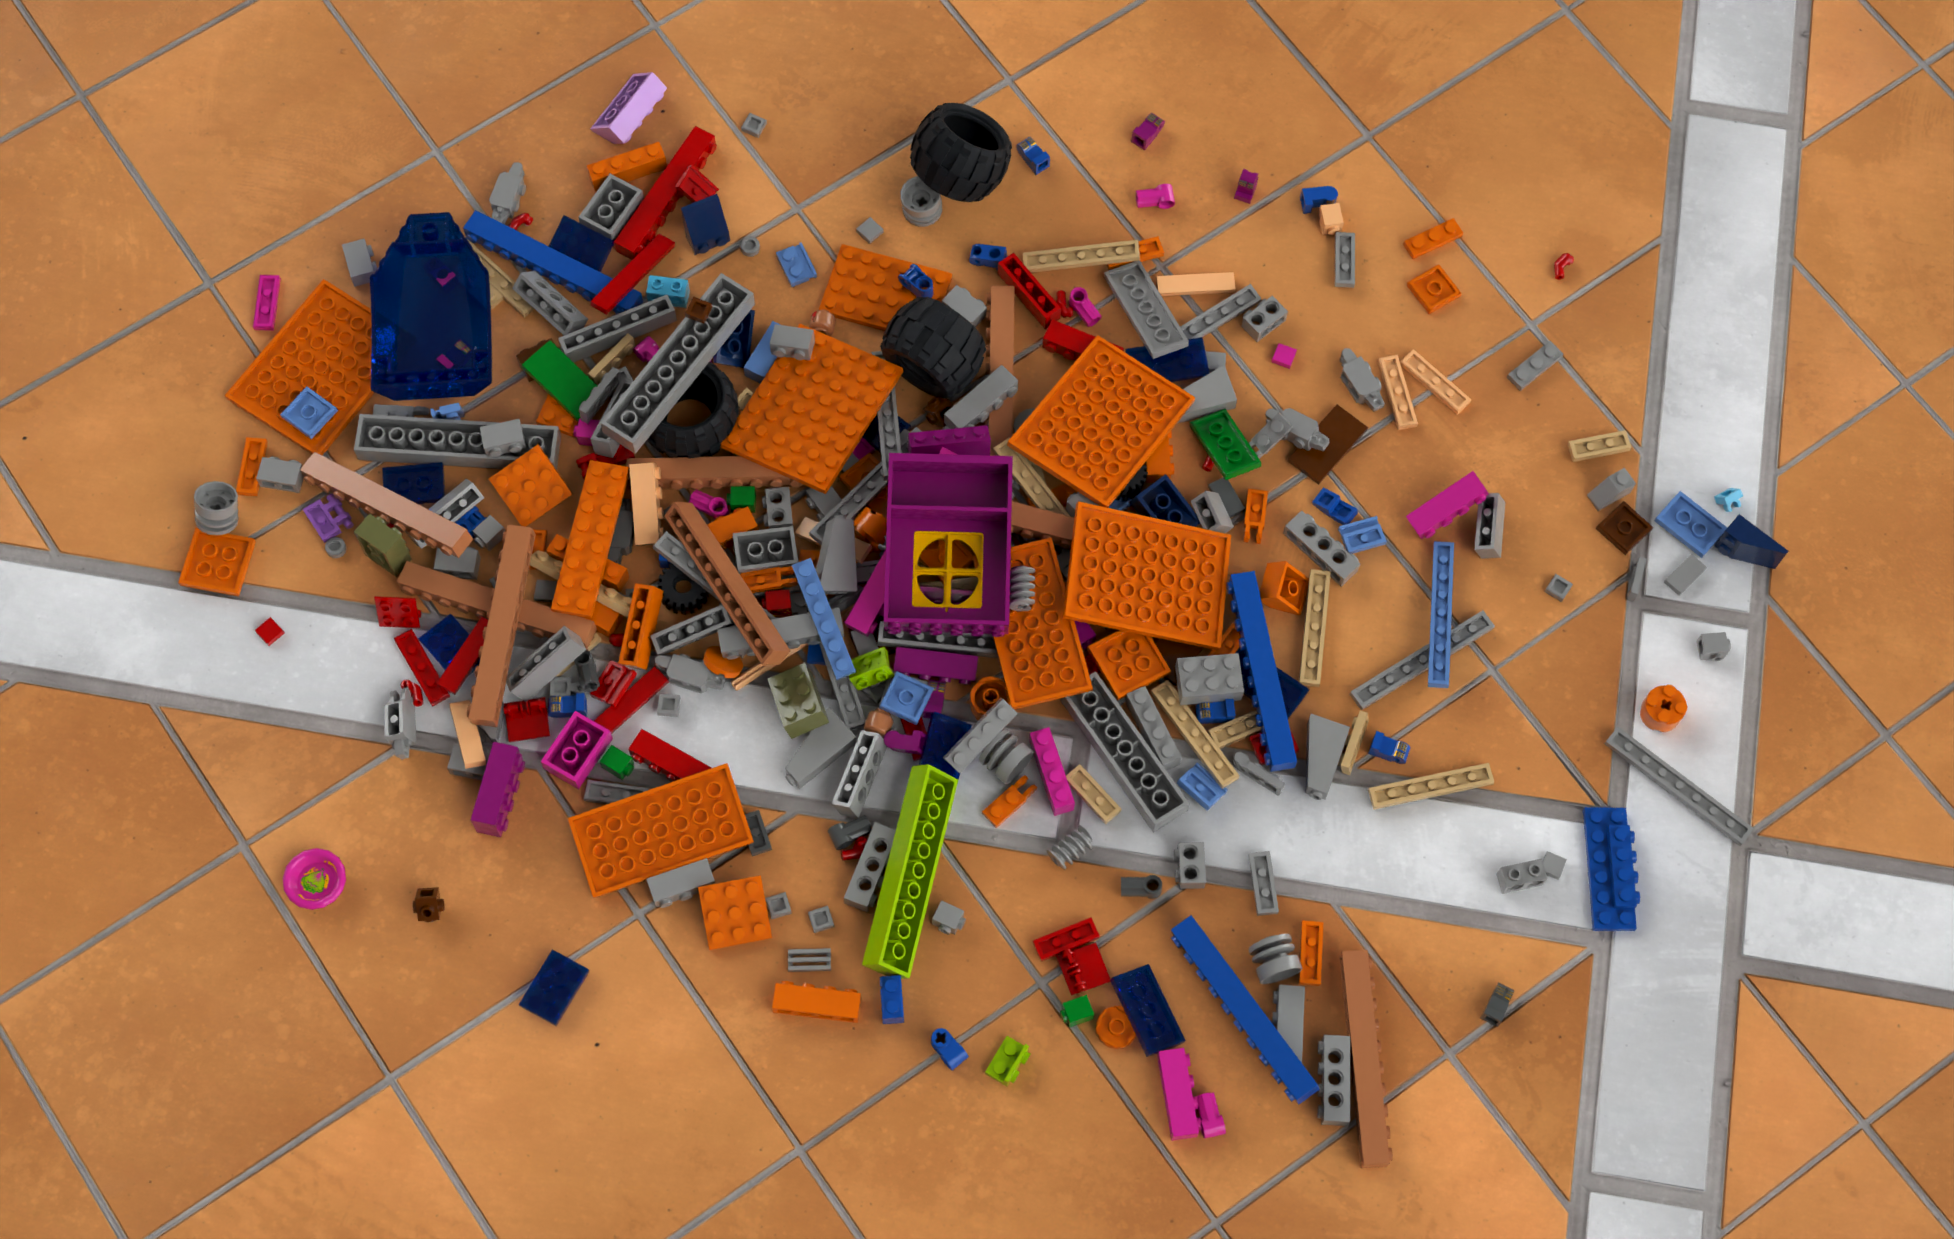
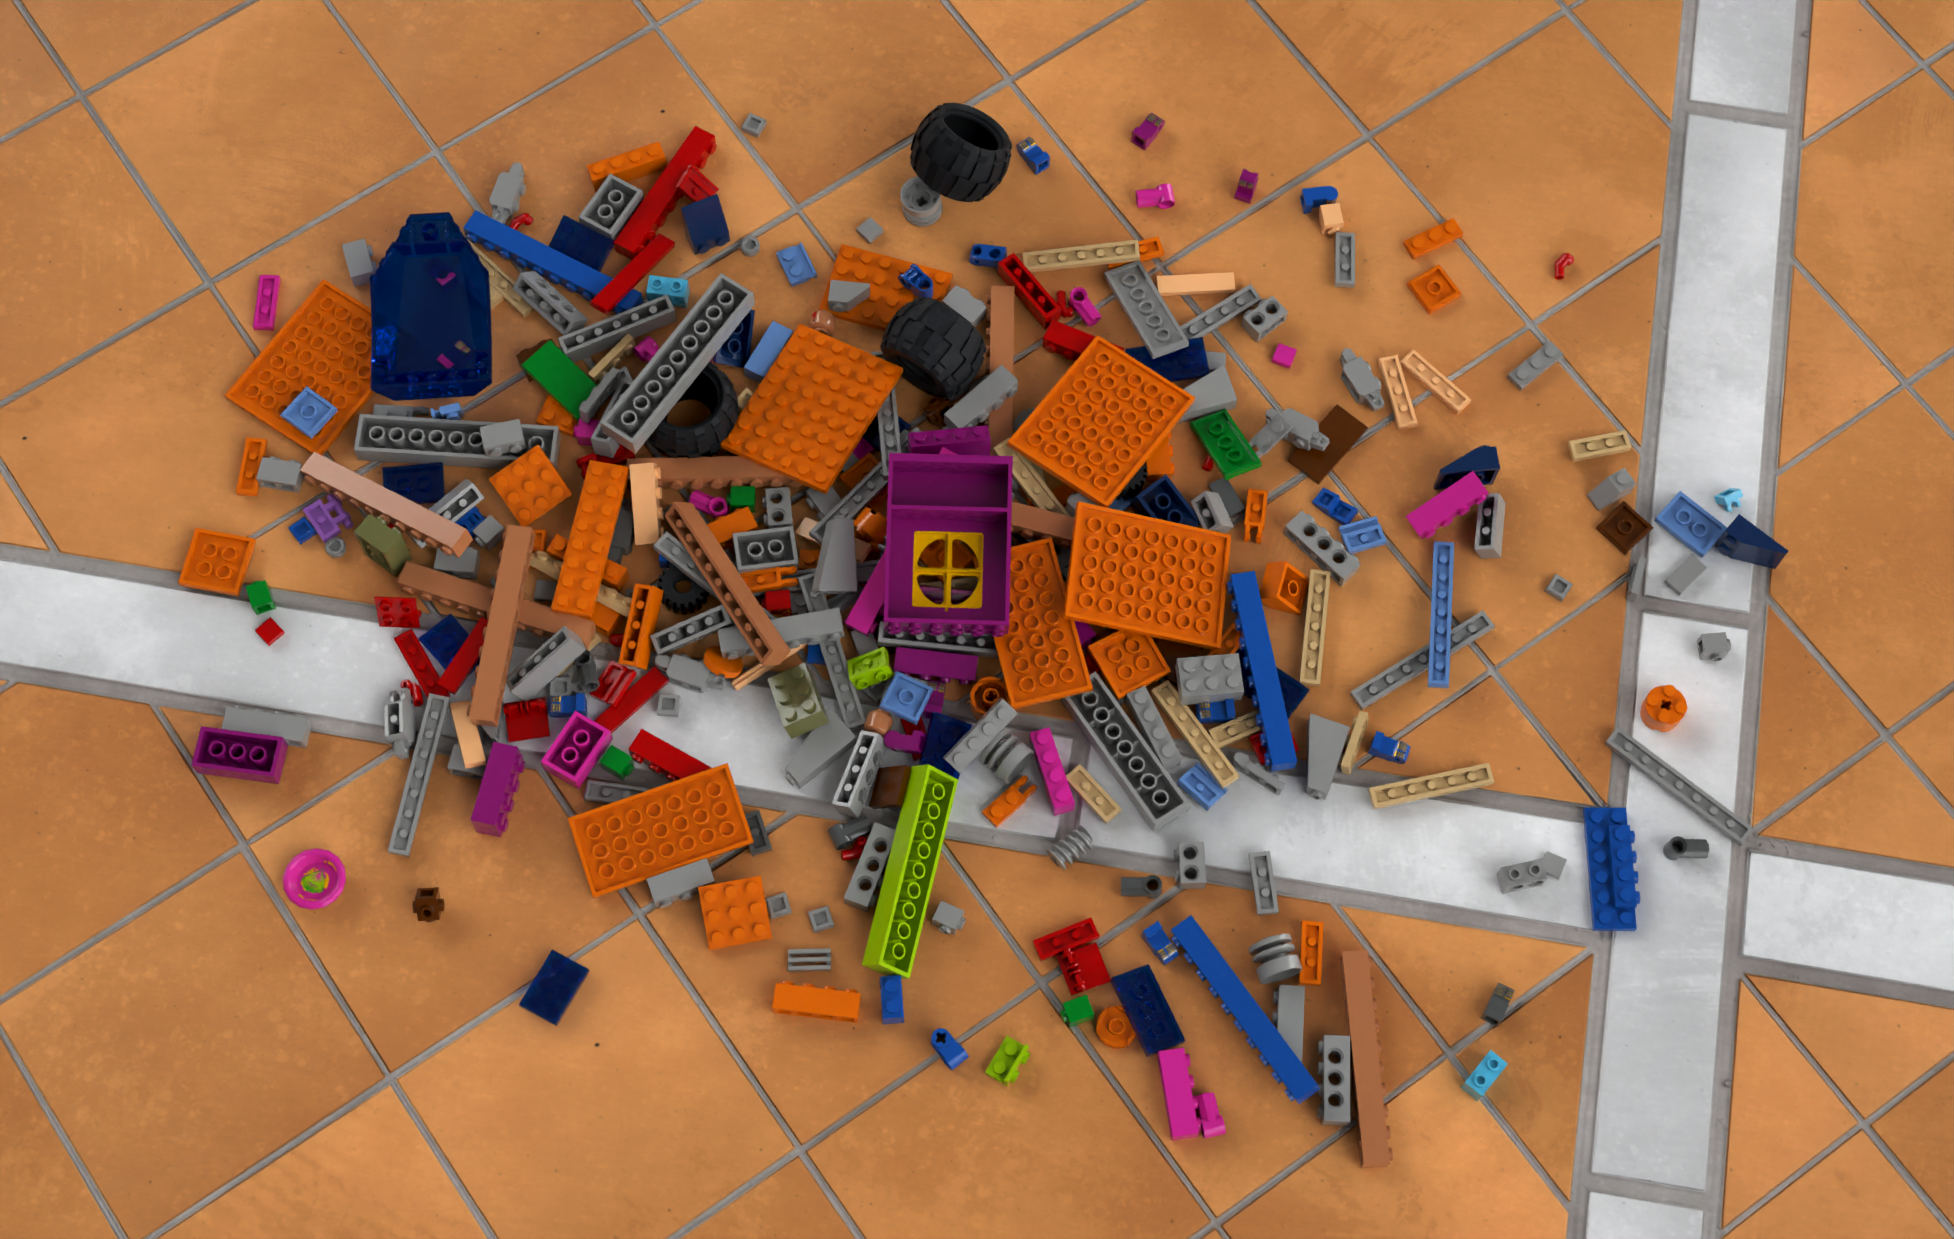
(216, 508): light grey wheel -> none
(239, 755): none -> magenta brick
(260, 597): none -> green brick
(293, 729): none -> light grey brick
(302, 530): none -> blue tile
(419, 775): none -> light grey plate
(629, 108): lavender slope -> none
(698, 310): reddish brown plate -> none
(792, 342): light grey brick -> none
(823, 618): medium blue plate -> none
(847, 295): none -> light grey slope
(890, 787): none -> reddish brown tile
(1020, 588): light grey piece -> none
(1159, 943): none -> blue leg
(1481, 460): none -> dark blue slope
(1484, 1075): none -> medium azure brick
(1687, 848): none -> dark grey piece

